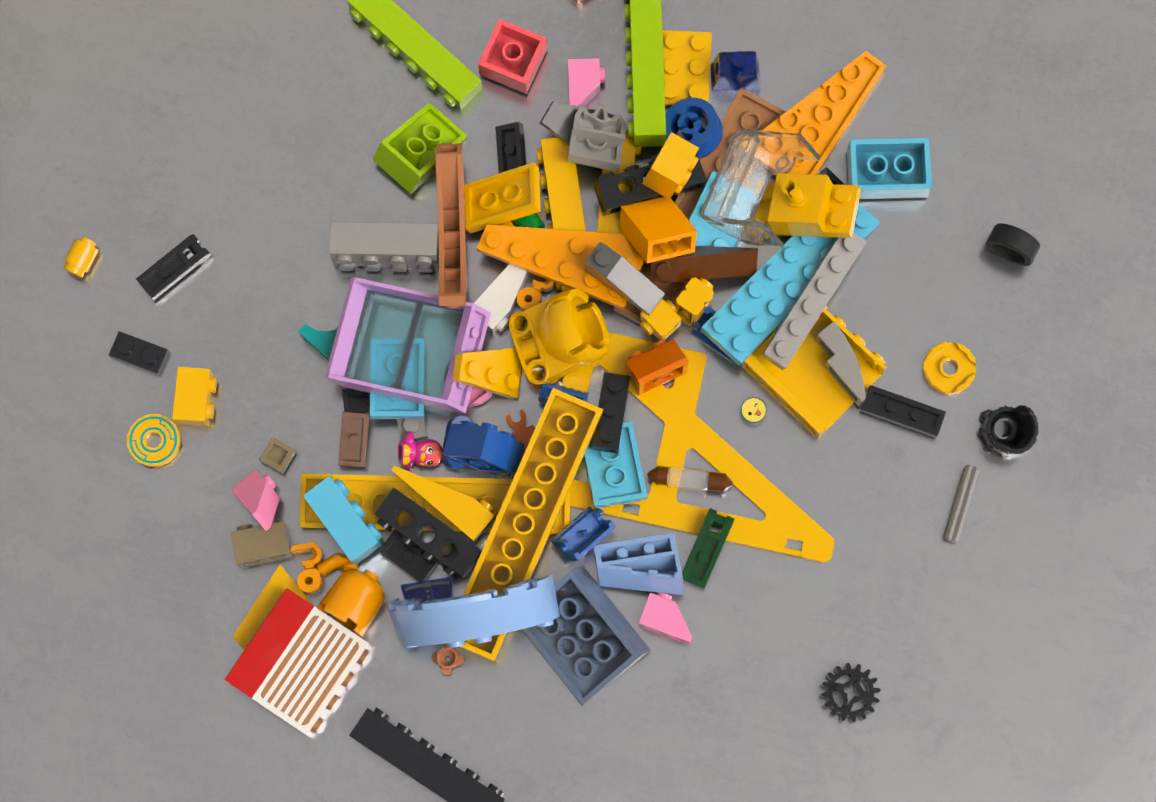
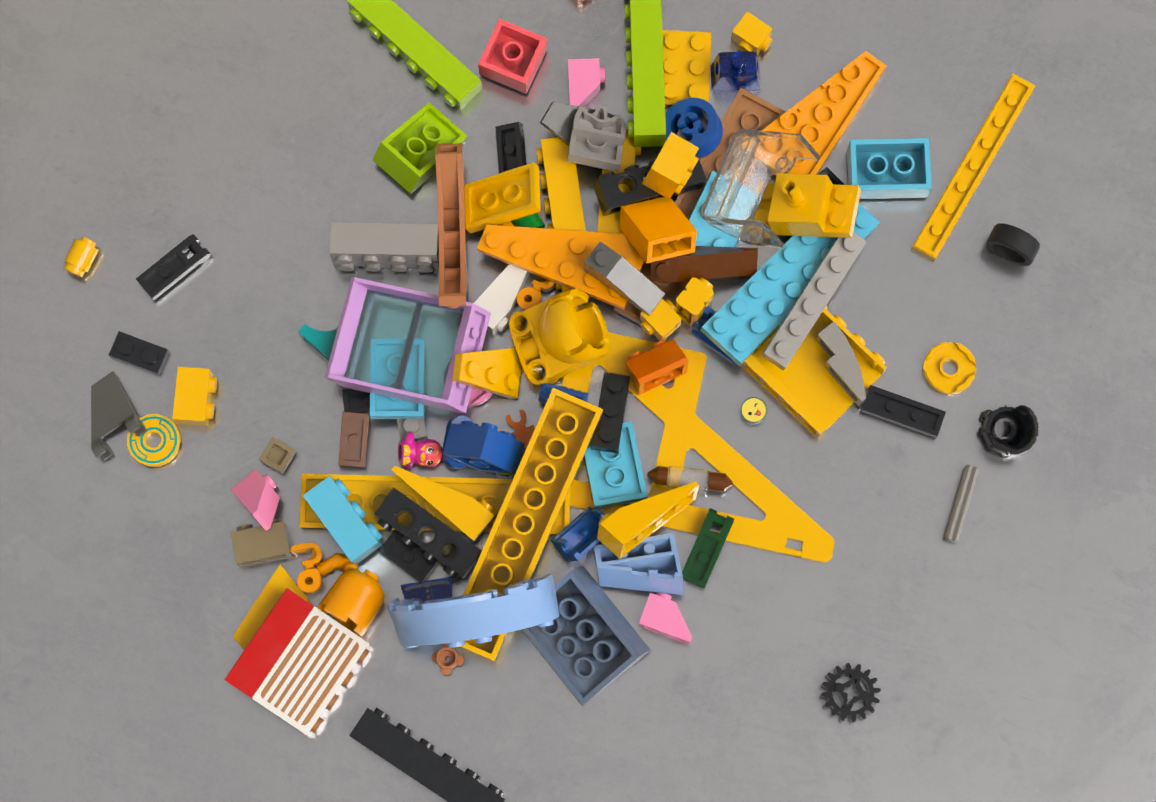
(109, 411): none -> dark grey flag
(639, 520): none -> yellow slope
(752, 34): none -> yellow brick
(973, 167): none -> yellow tile

